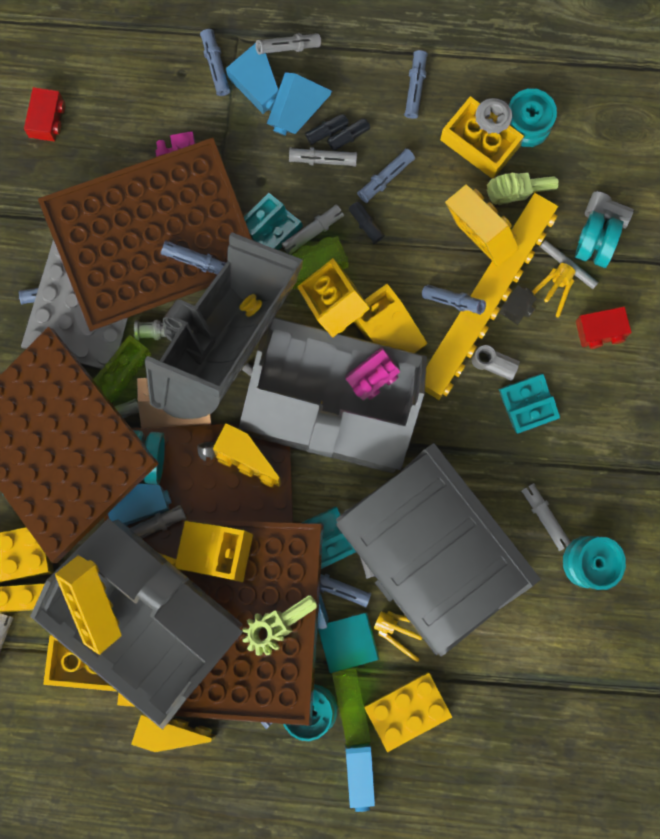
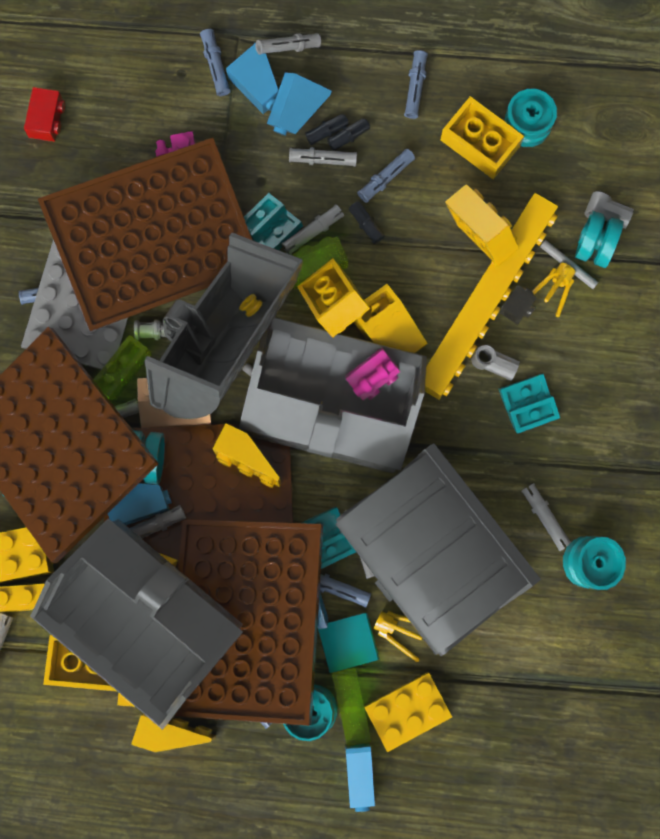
(89, 604): yellow brick -> none
(193, 258): sand blue pin -> none
(206, 450): dark grey hinge -> none
(214, 550): yellow slope -> none
(277, 626): yellowish green gear -> none
(460, 301): sand blue pin -> none
(498, 108): light grey gear -> none
(517, 187): yellowish green gear -> none
(603, 327): red brick -> none

